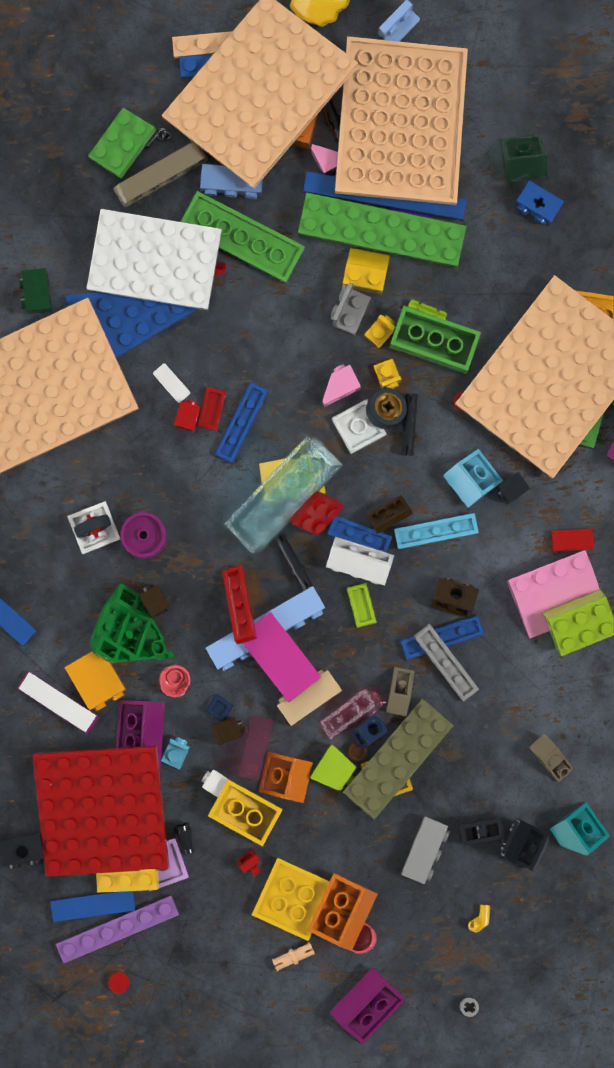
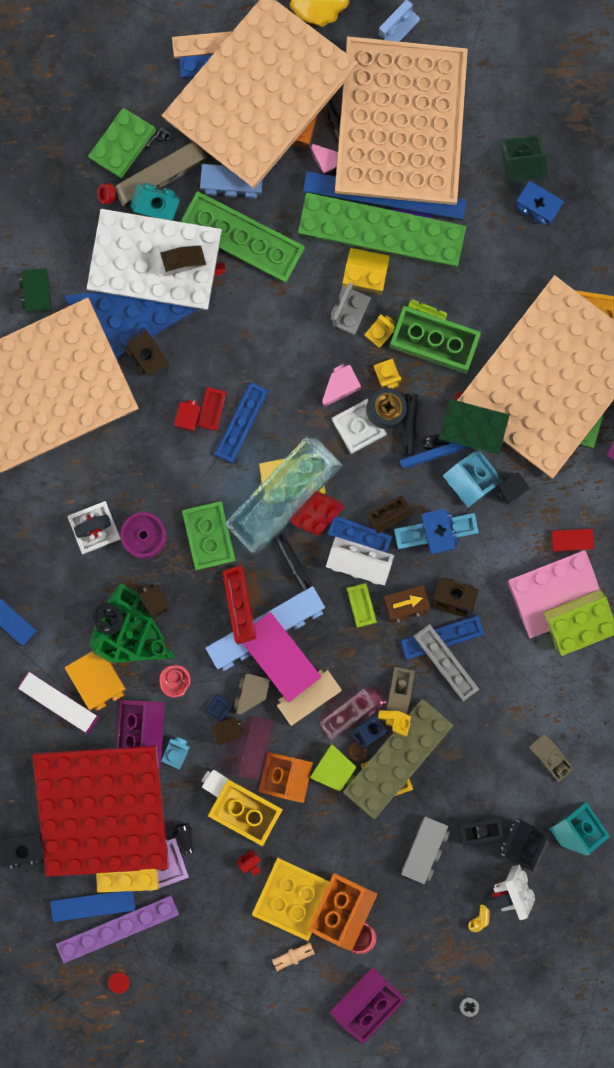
(106, 193): none -> red tile
(107, 610): none -> black gear
(156, 359): none -> dark brown brick
(164, 209): none -> teal brick
(171, 383): white sticker -> none
(182, 259): none -> dark brown slope
(208, 536): none -> bright green plate
(253, 692): none -> dark tan slope
(397, 720): none -> yellow bracket
(407, 603): none -> reddish brown brick
(430, 440): none -> black arm
(430, 455): none -> blue tile
(430, 523): none -> blue brick
(474, 427): none -> dark green brick
(512, 894): none -> white plate

